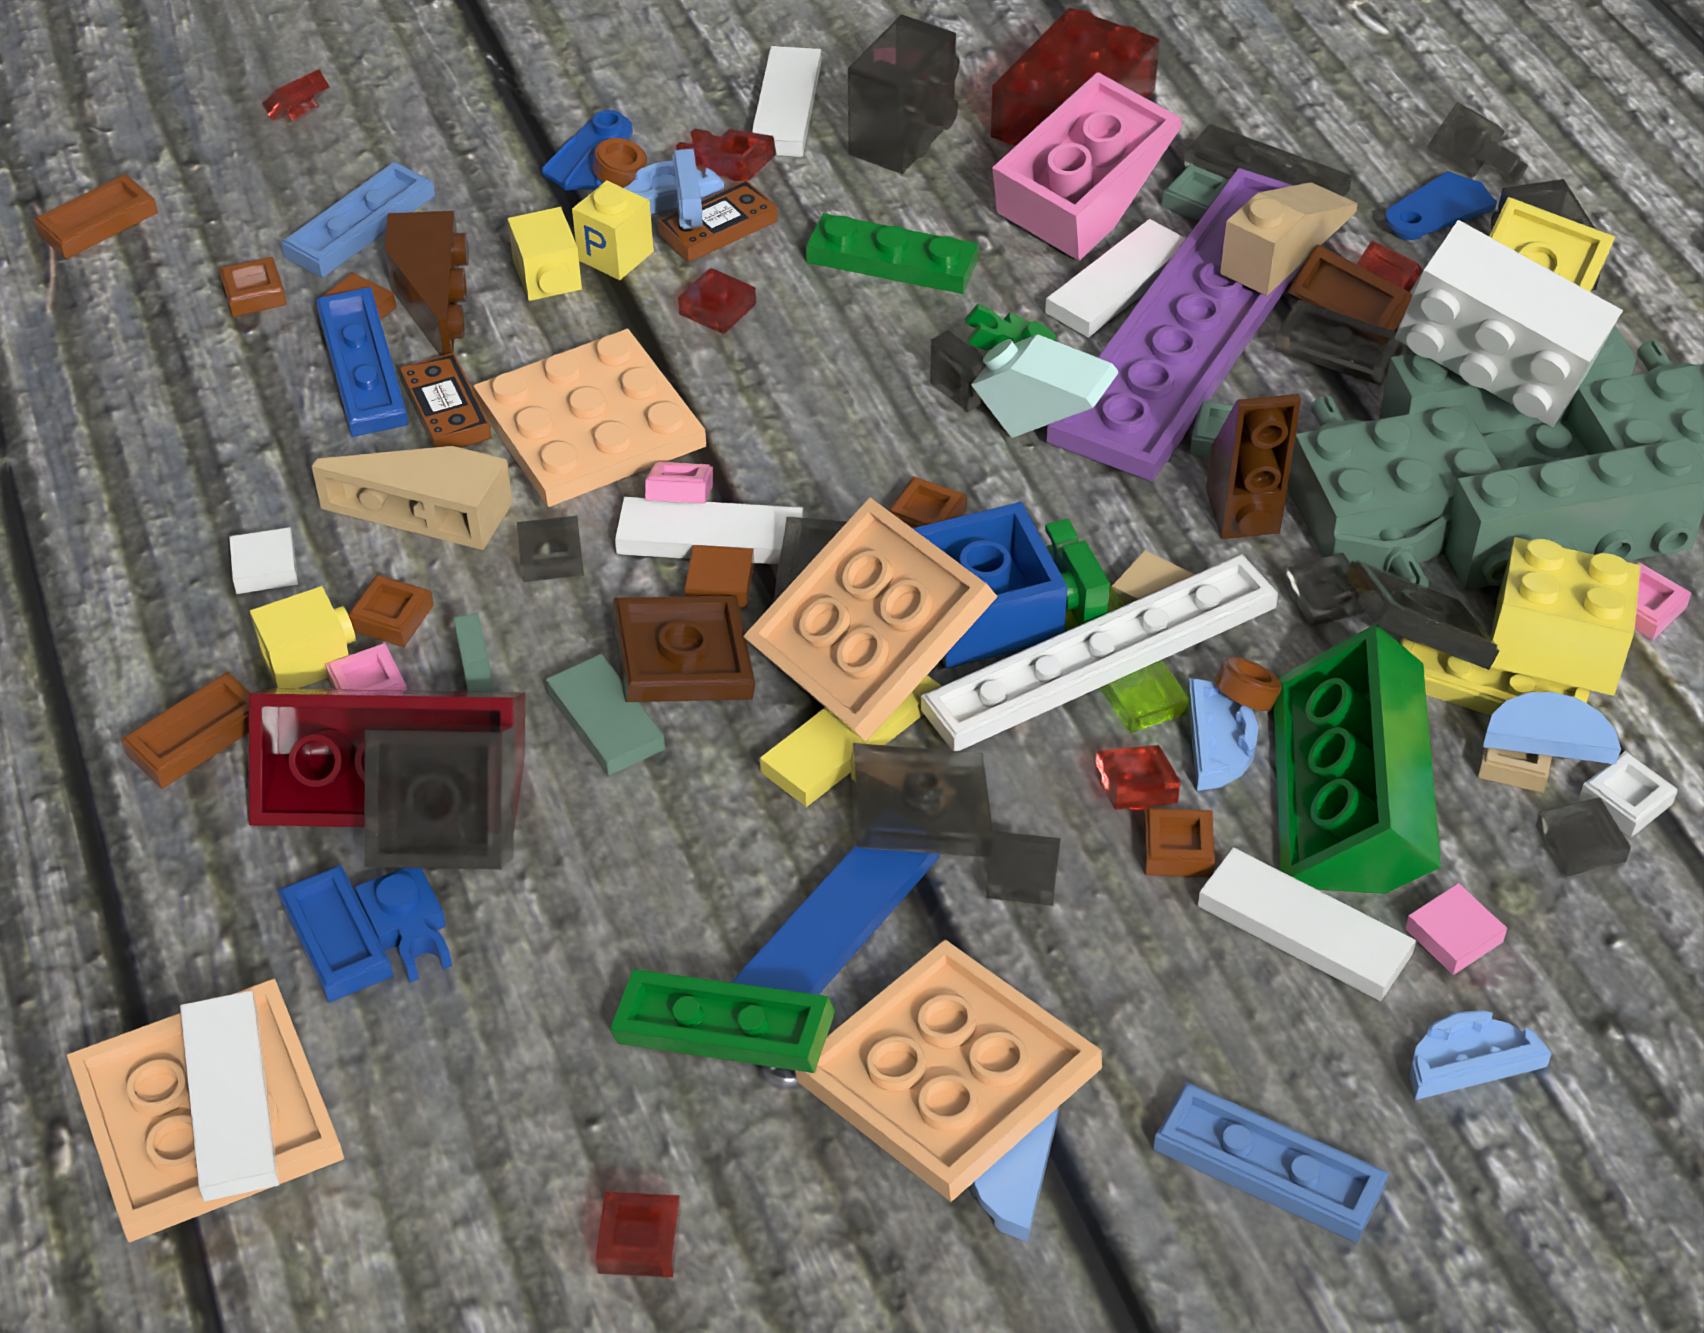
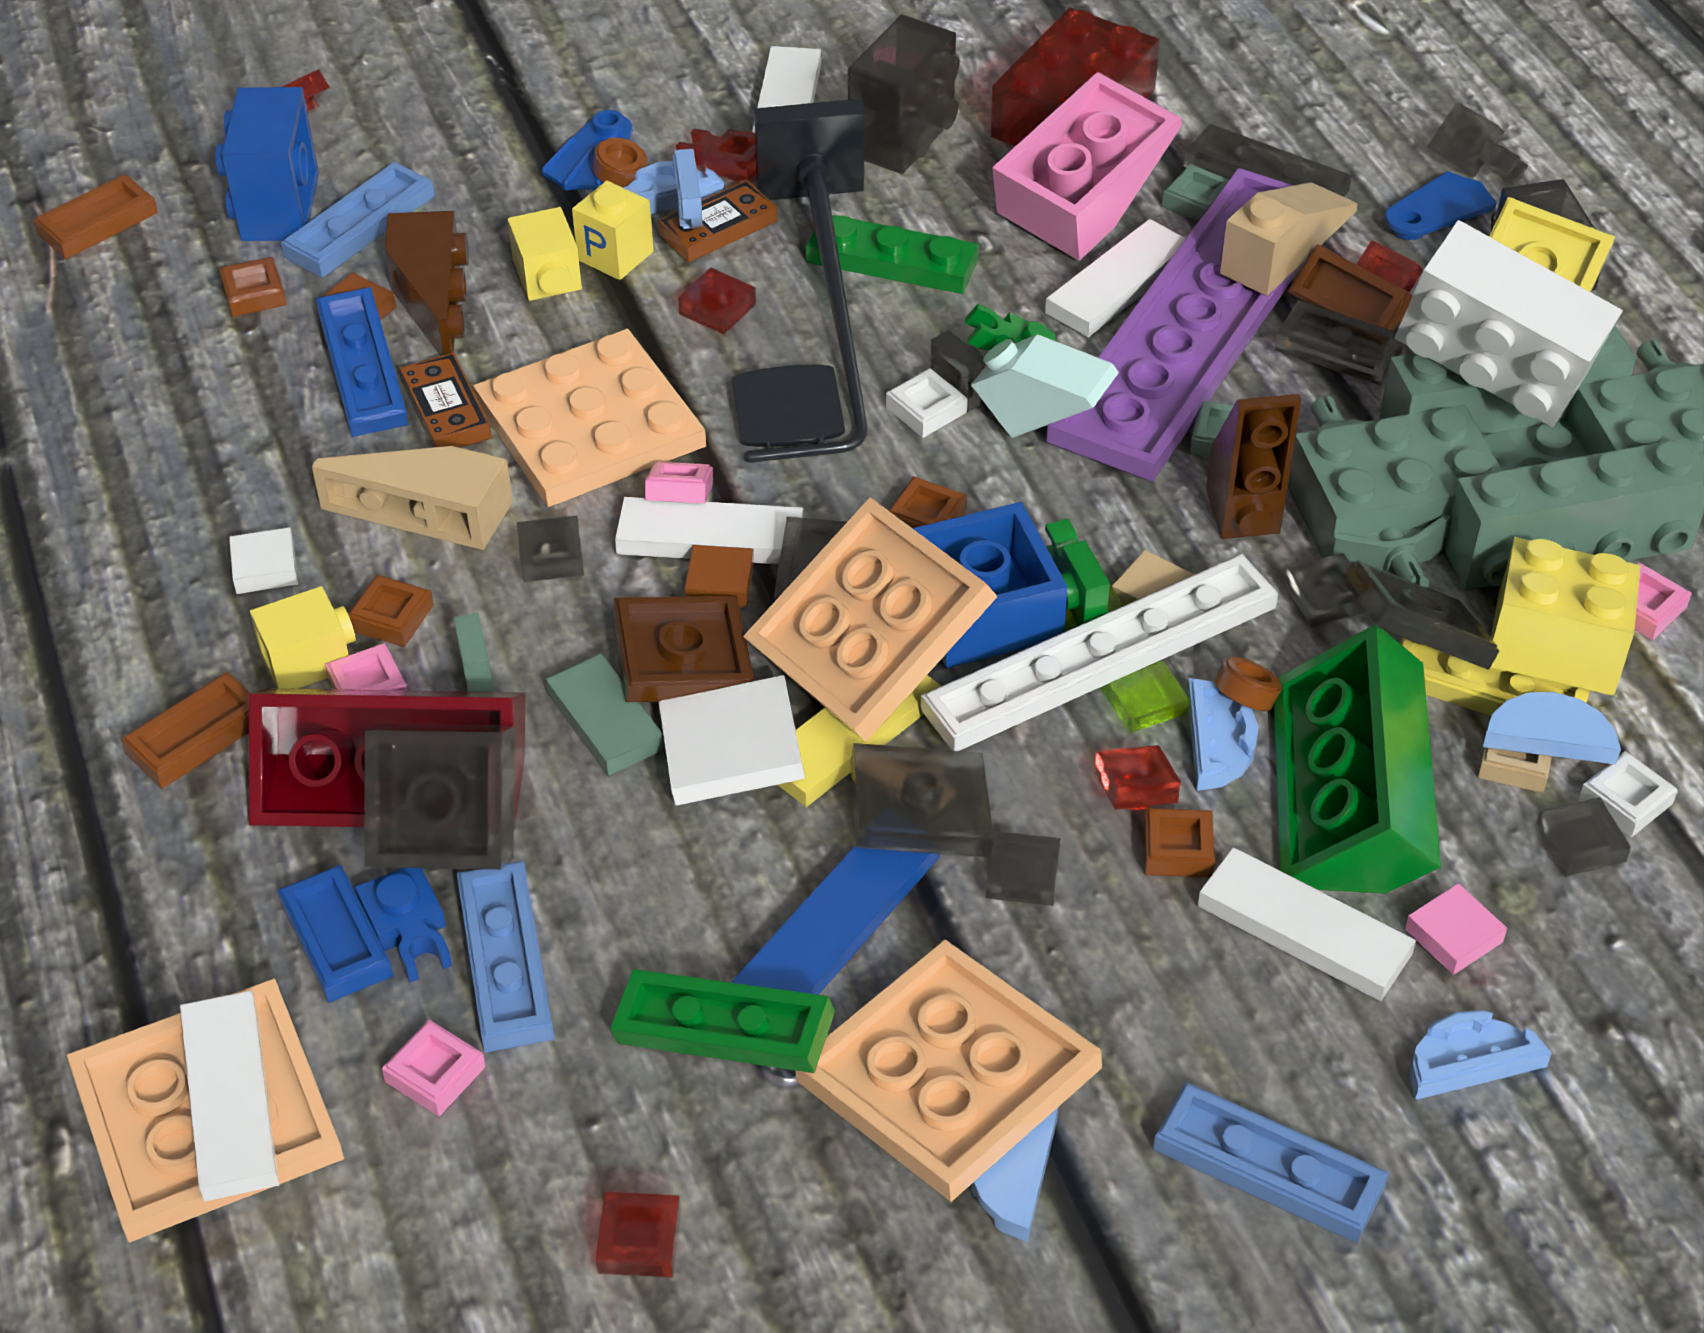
(268, 162): none -> blue brick
(433, 1067): none -> bright pink tile
(505, 957): none -> medium blue tile
(730, 740): none -> white tile
(807, 154): none -> black piece
(926, 402): none -> white tile

